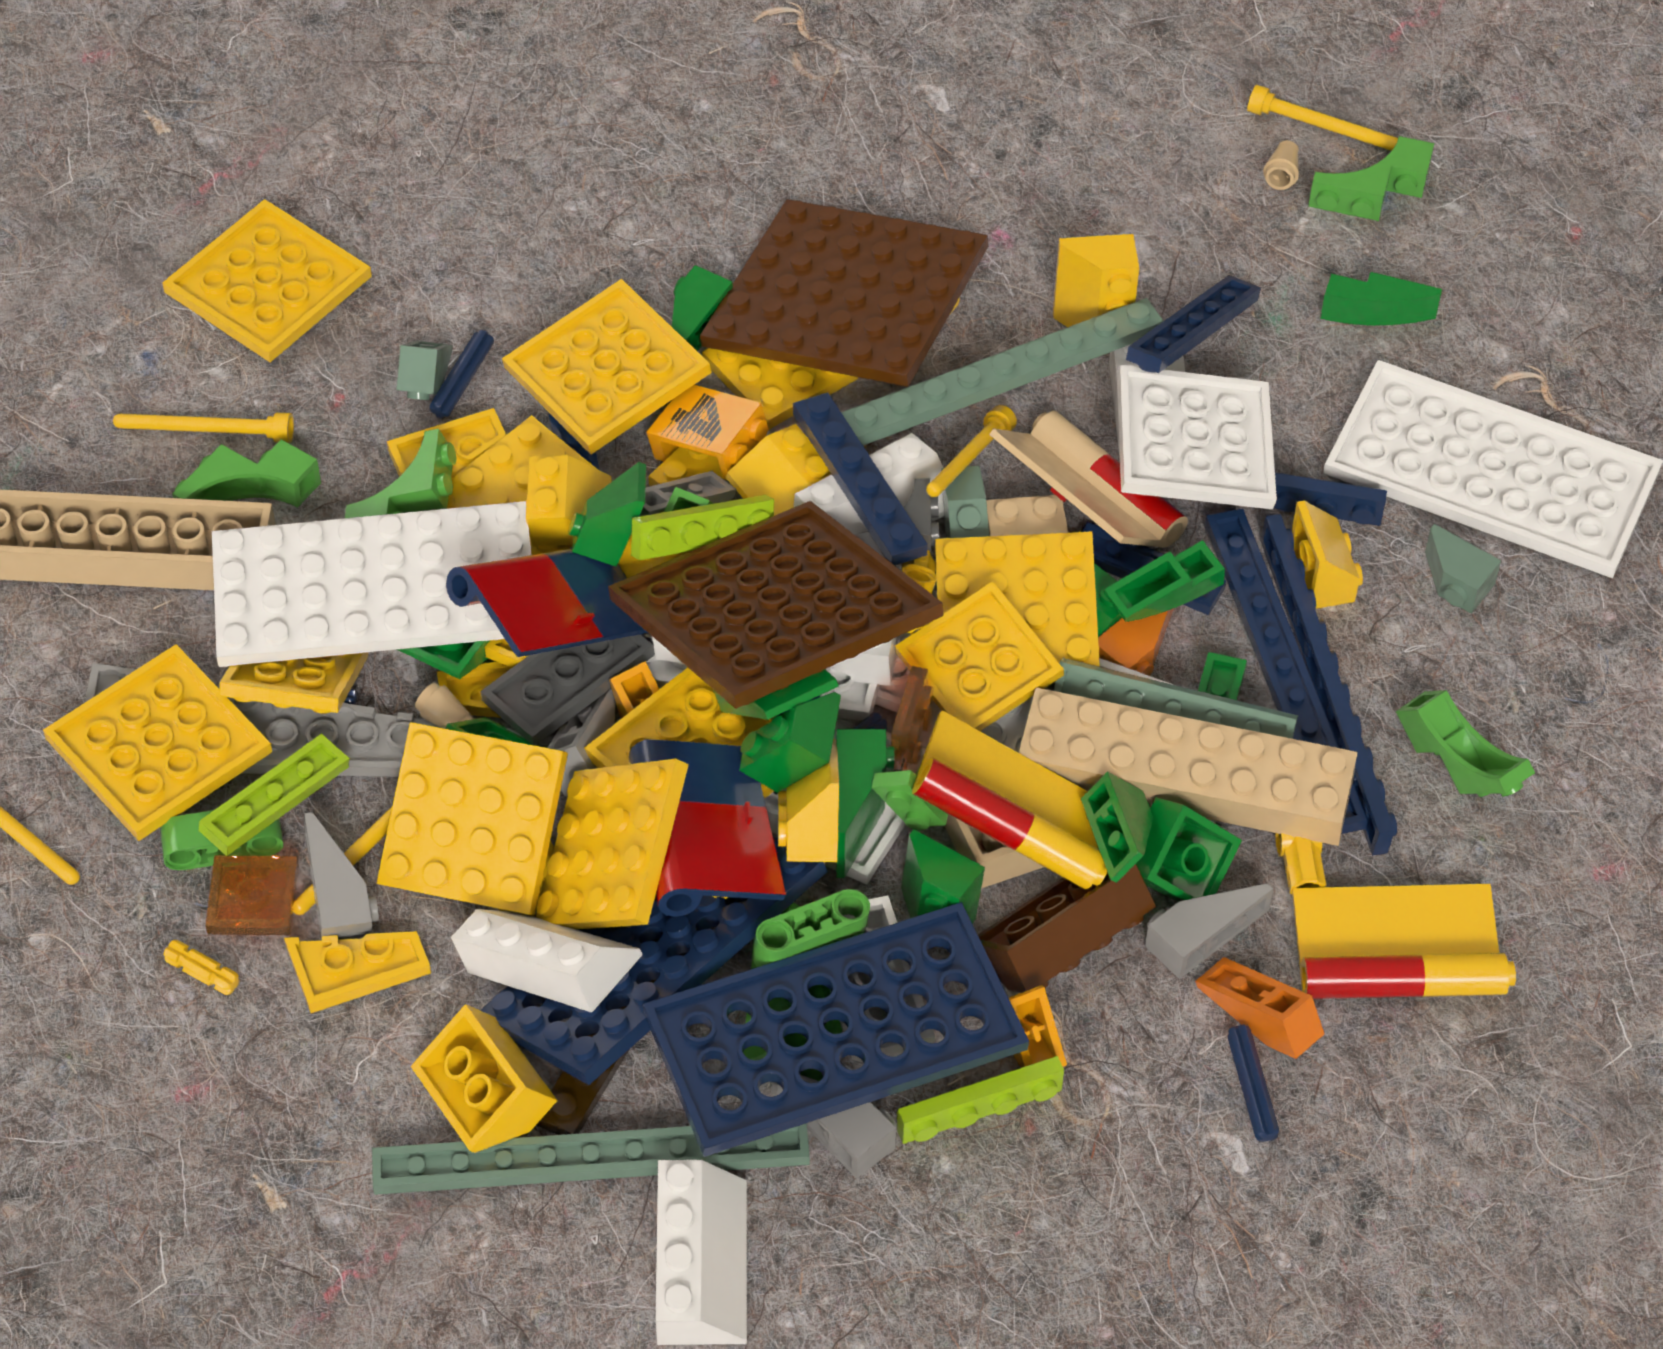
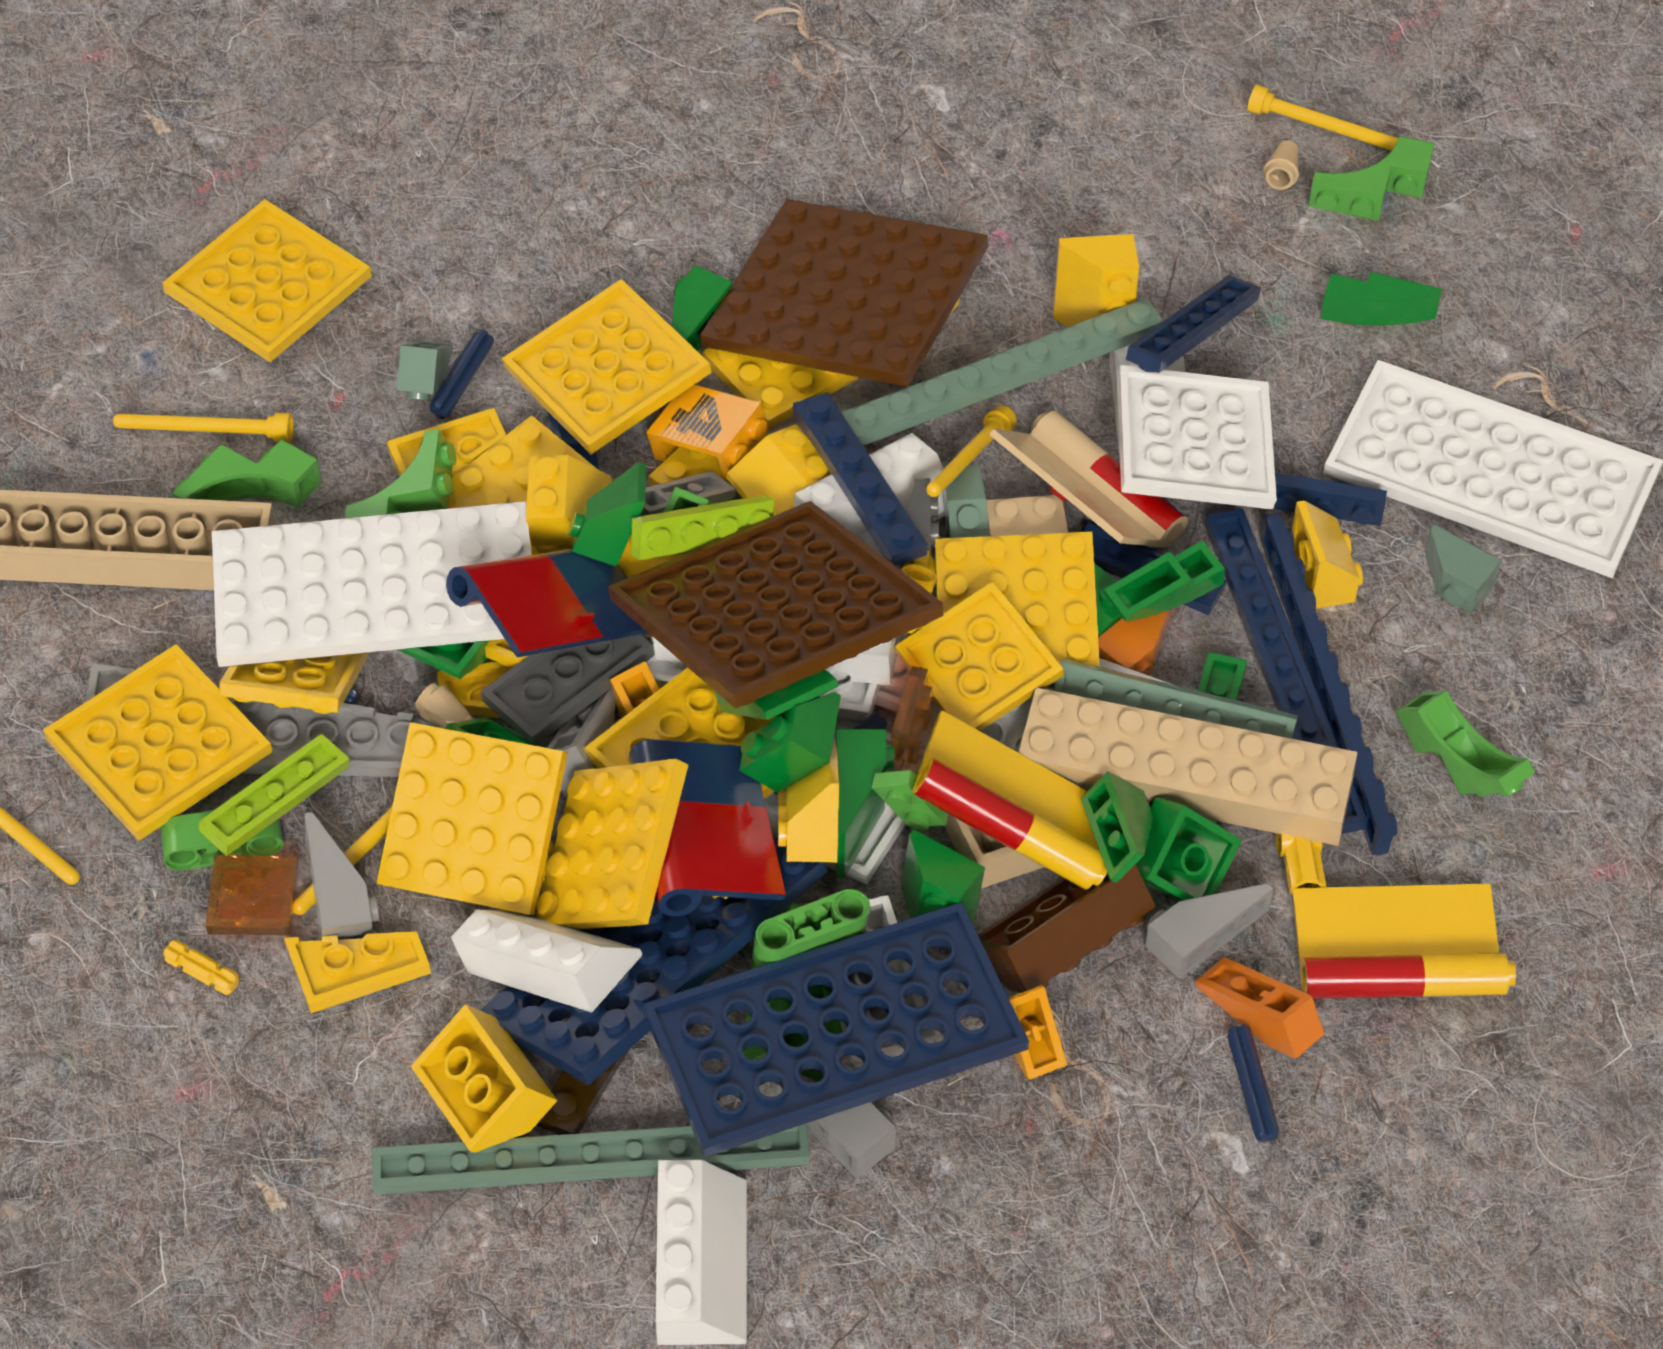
(988, 1097): lime plate -> none

